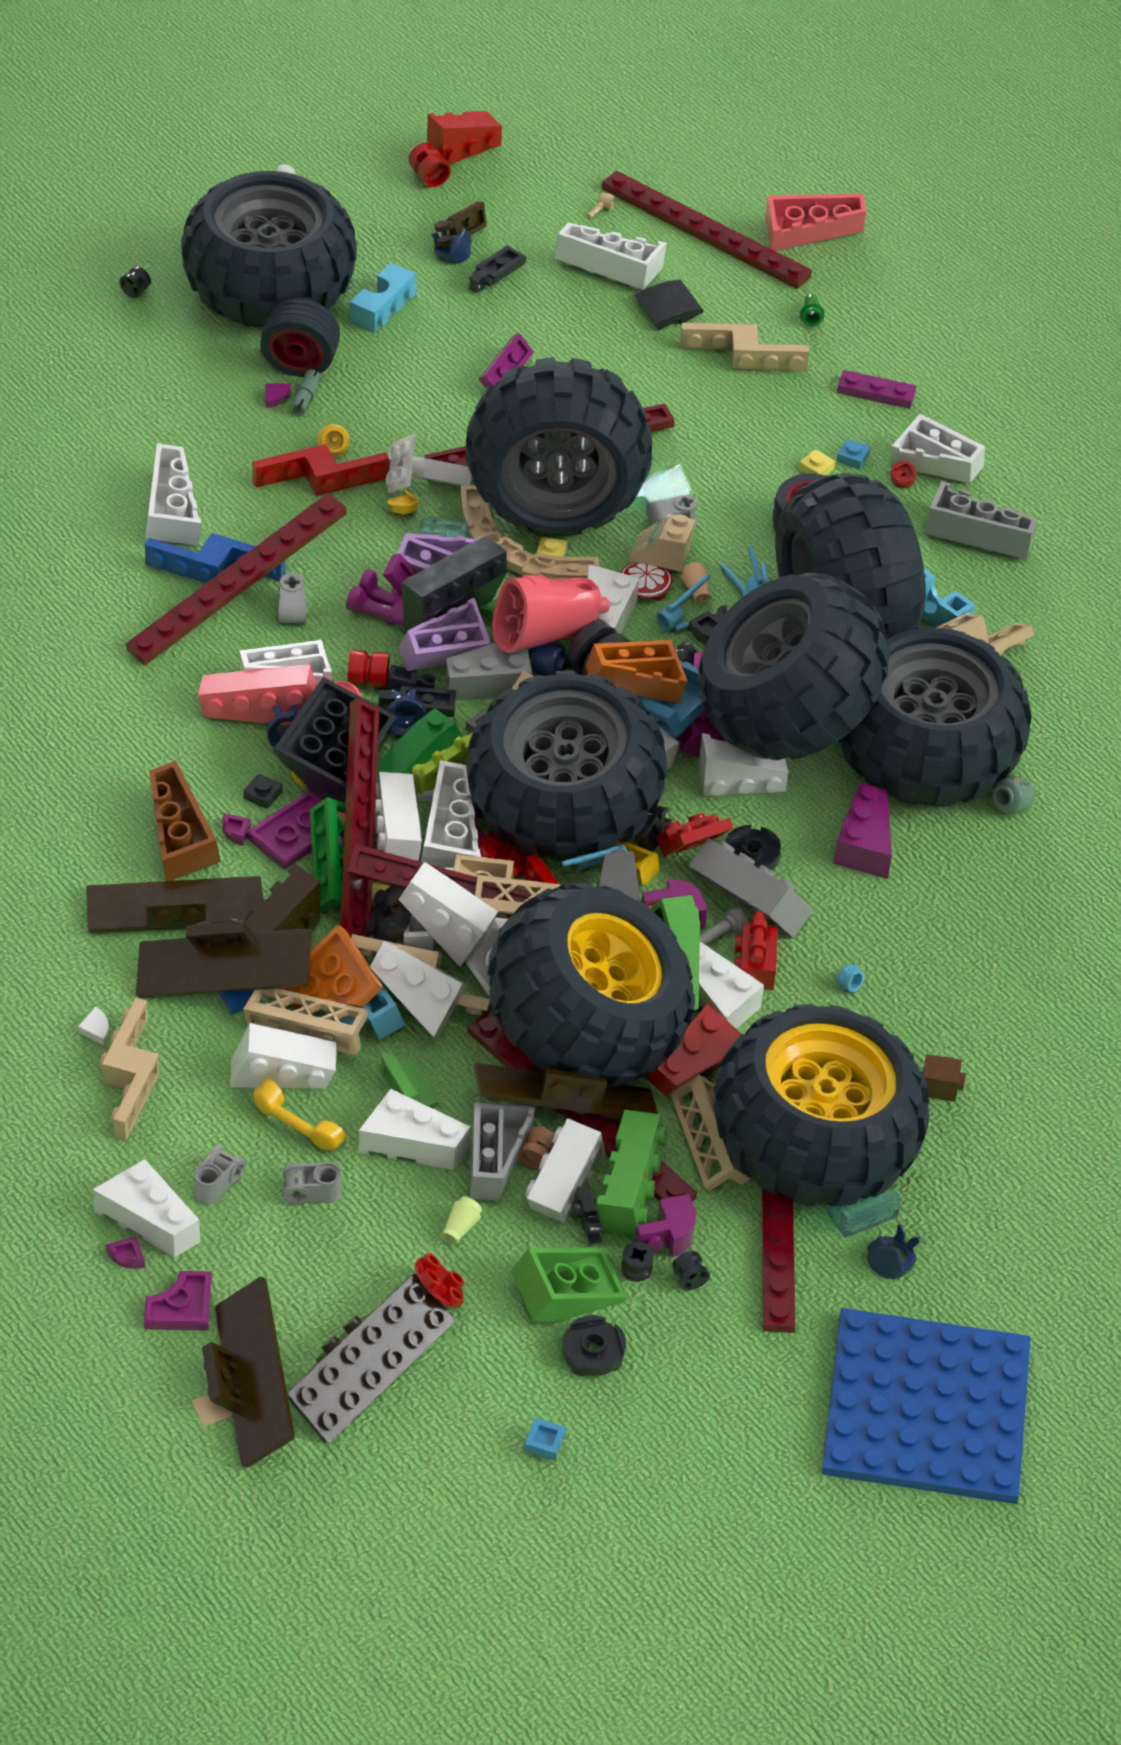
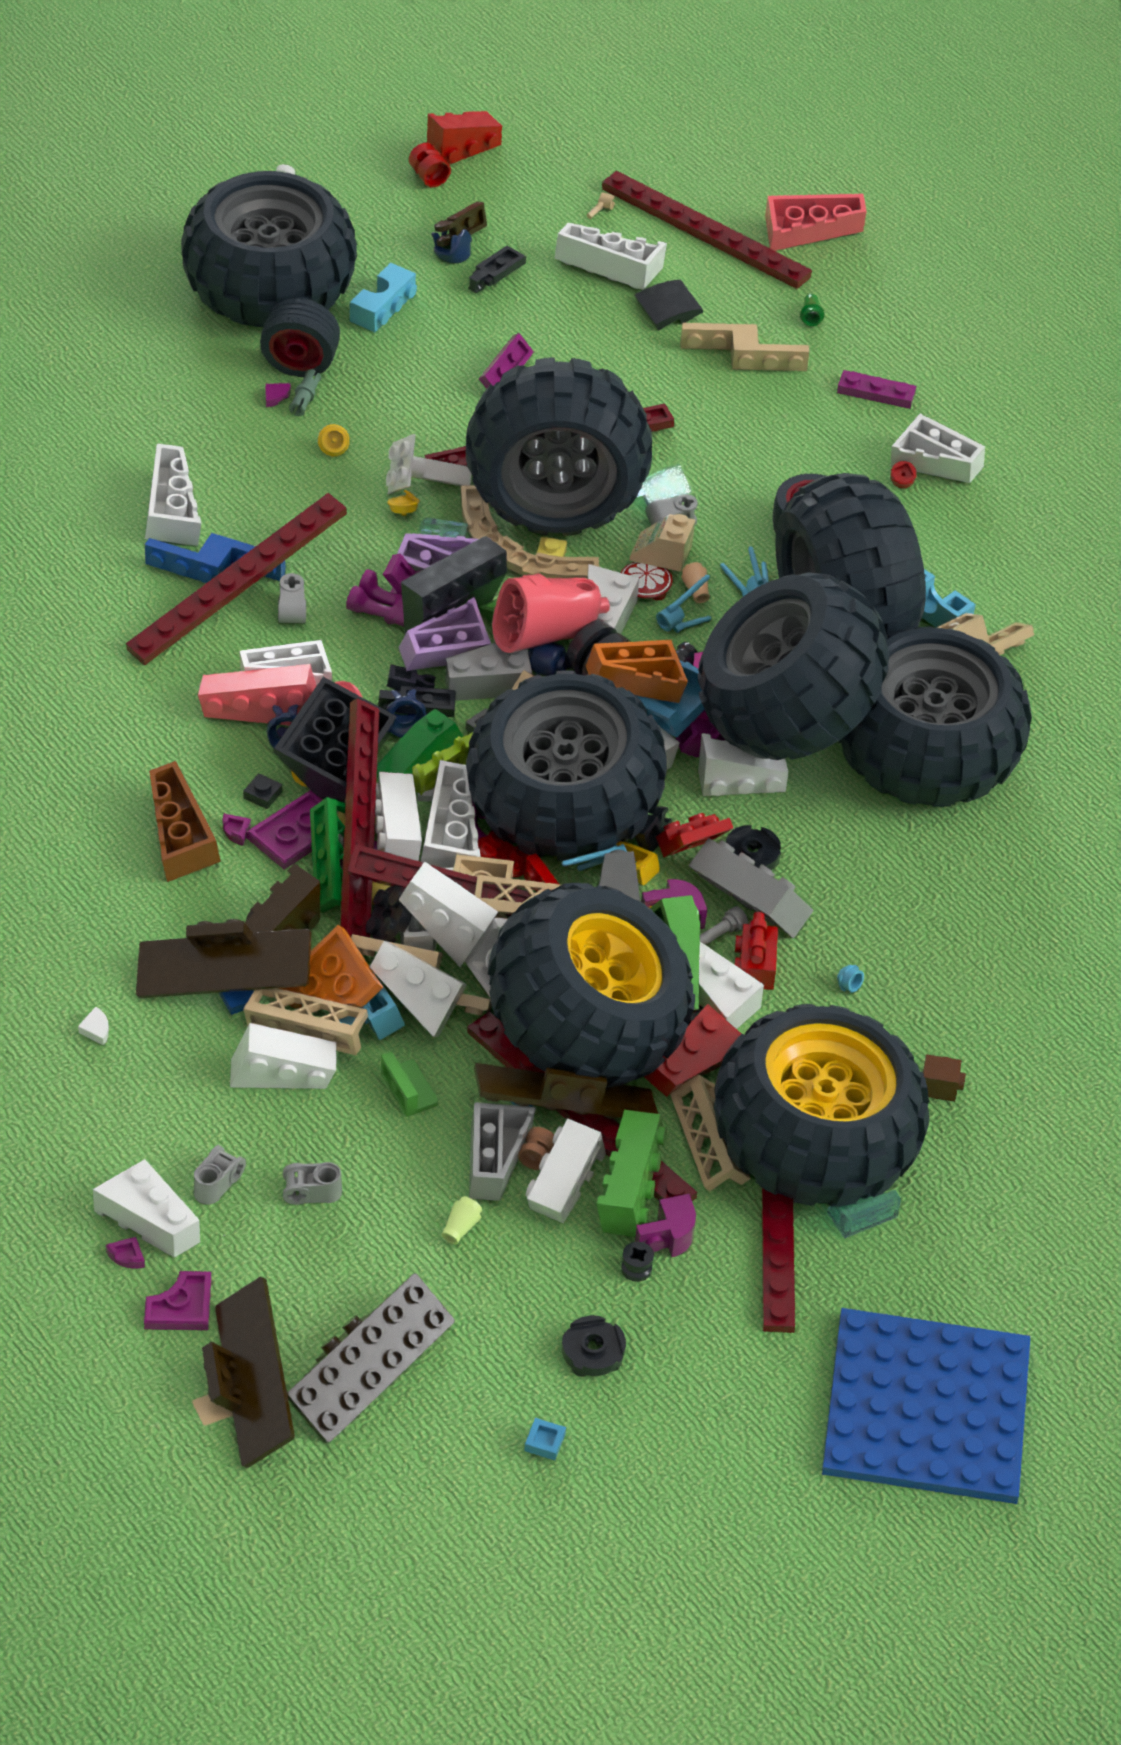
(129, 1068): tan bracket -> none
(135, 281): black wheel -> none
(170, 903): dark brown bracket -> none
(269, 1100): yellow piece -> none
(320, 469): red bracket -> none
(368, 668): red wheel -> none
(414, 1132): white wedge -> none
(440, 1282): red dish -> none
(566, 1282): bright green slope -> none
(585, 1210): black plate -> none
(690, 1270): black wheel -> none
(705, 623): black plate -> none
(817, 463): light yellow plate -> none
(853, 454): dark azure plate -> none
(865, 835): magenta wedge -> none
(887, 1260): dark blue piece -> none
(979, 523): light grey wedge -> none
(1012, 794): sand green head -> none

